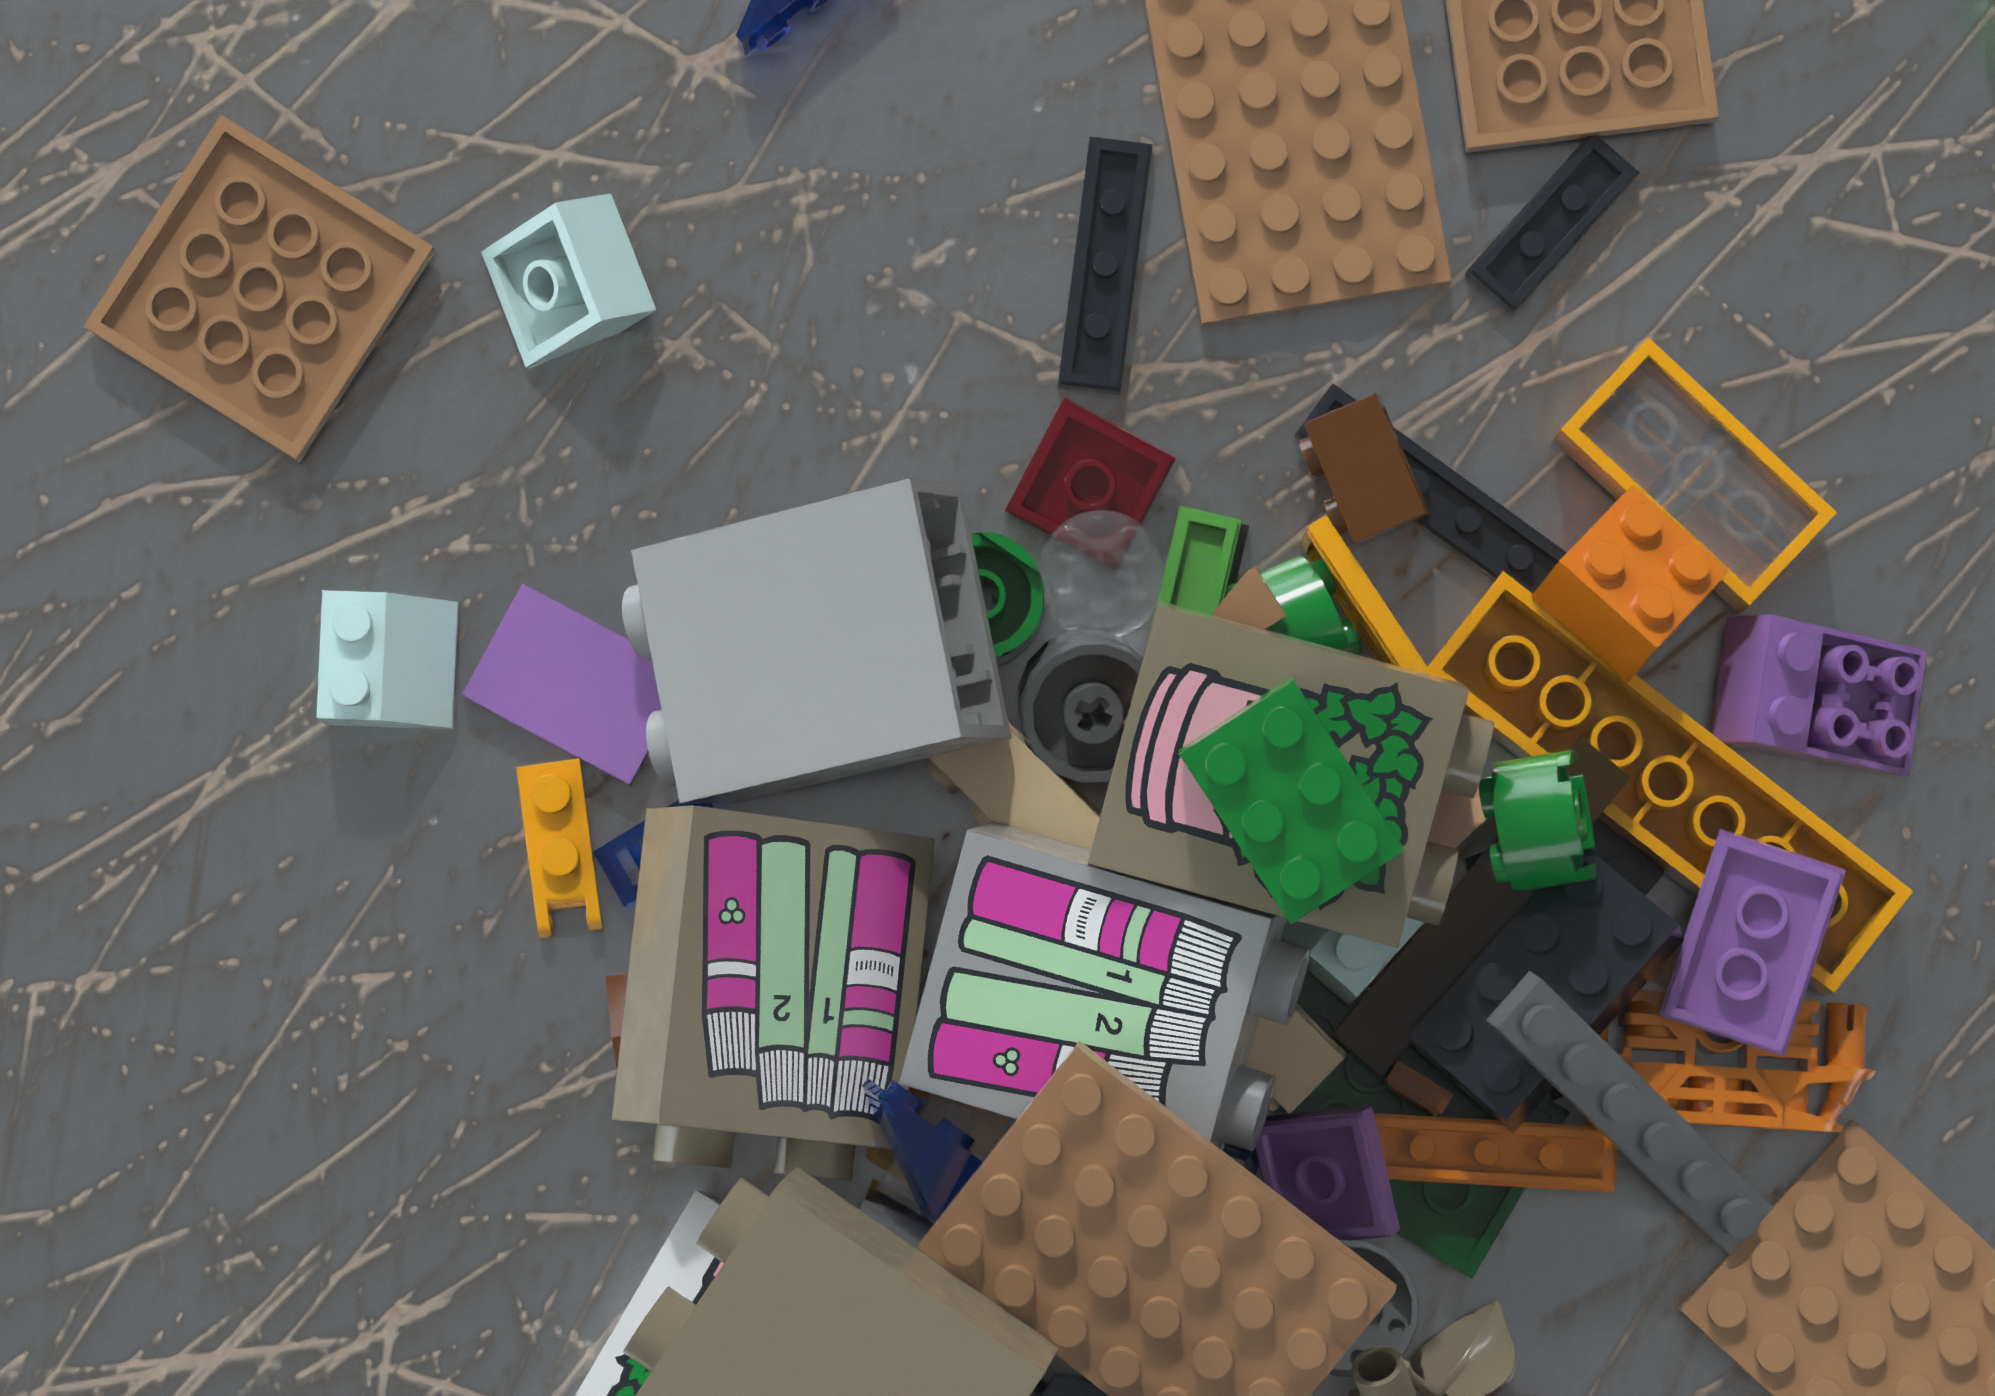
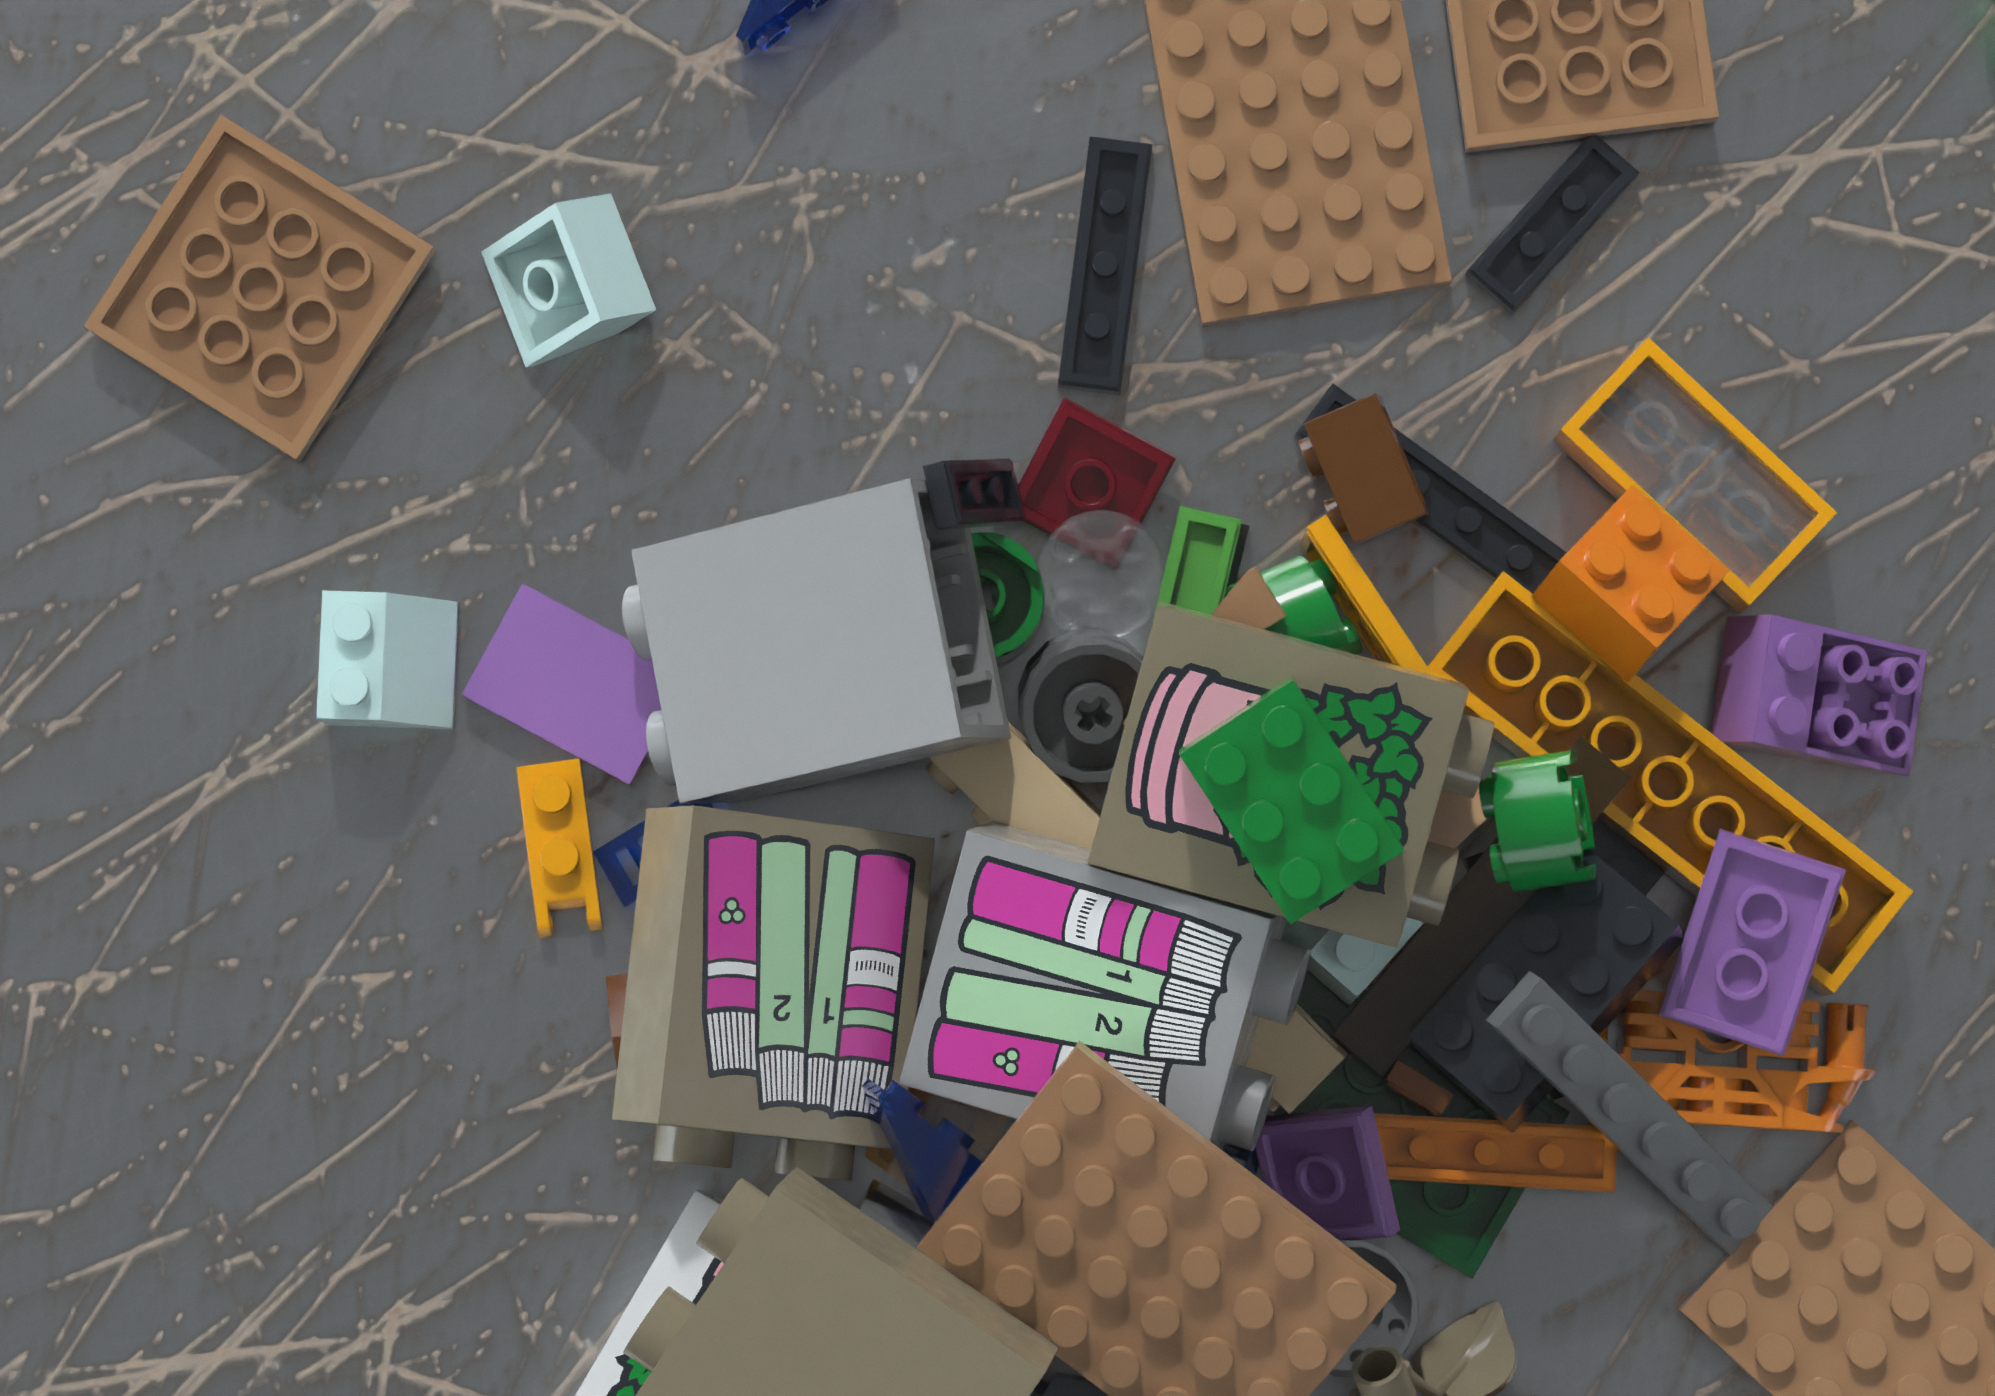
(973, 493): none -> black tile

